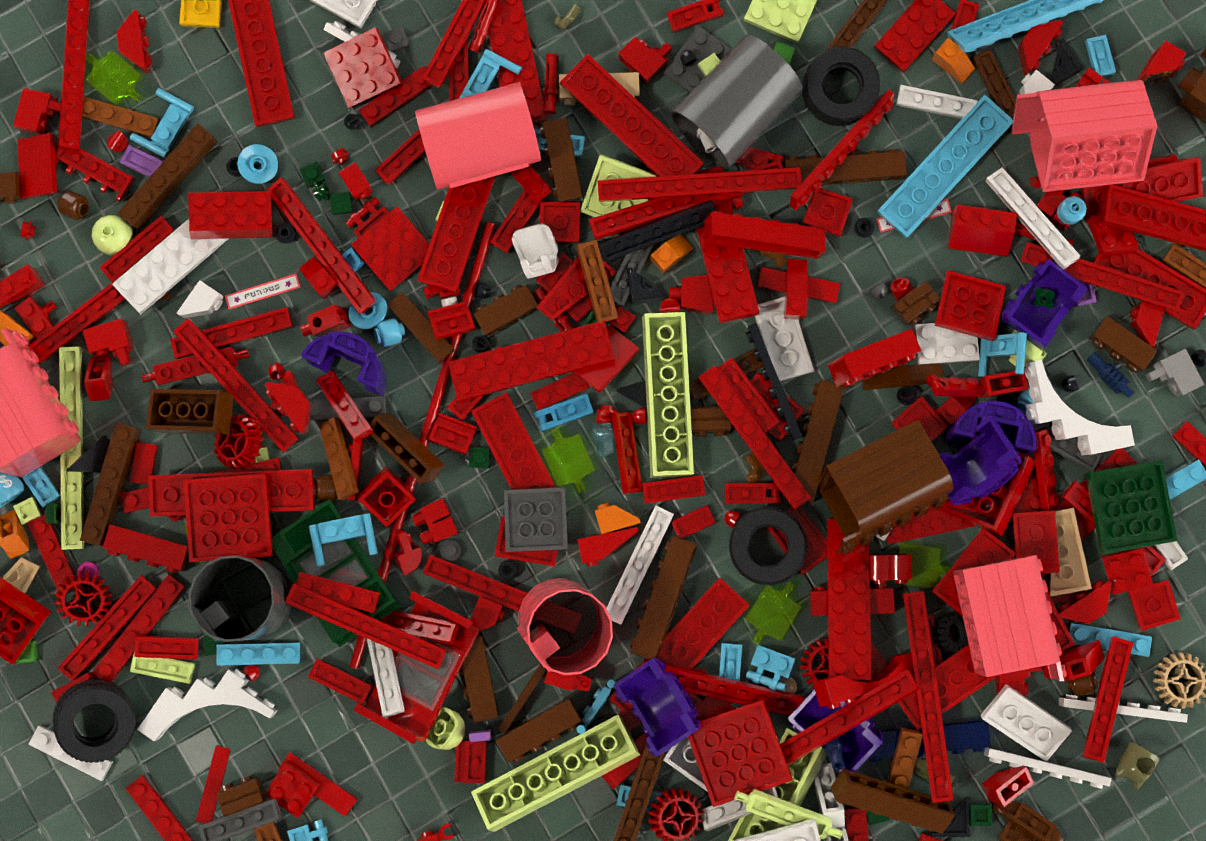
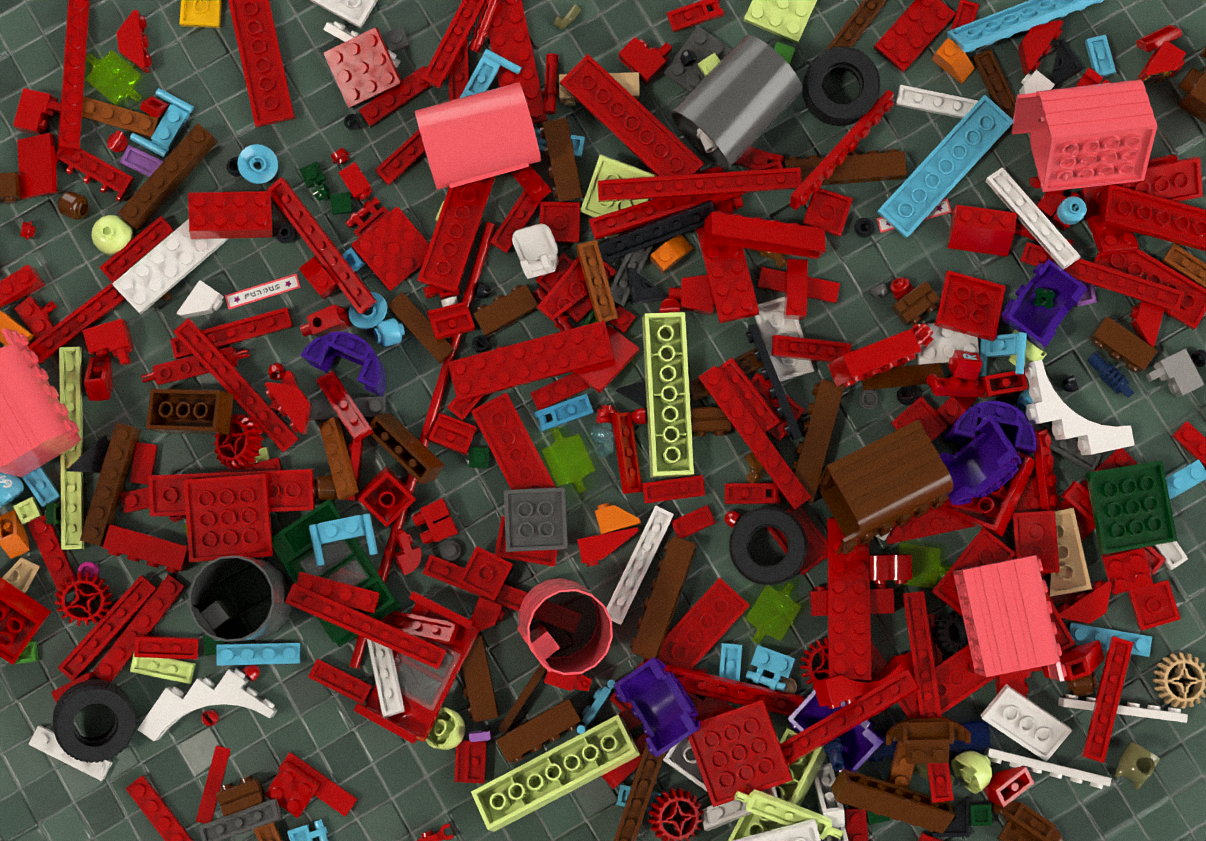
(154, 107): none -> red plate
(213, 715): none -> red hinge
(485, 573): none -> red plate
(808, 348): none -> red plate
(868, 399): none -> dark grey plate
(923, 334): none -> red gear
(927, 738): none -> reddish brown plate
(965, 365): none -> red brick
(973, 769): none -> yellowish green cylinder
(1156, 38): none -> red tile

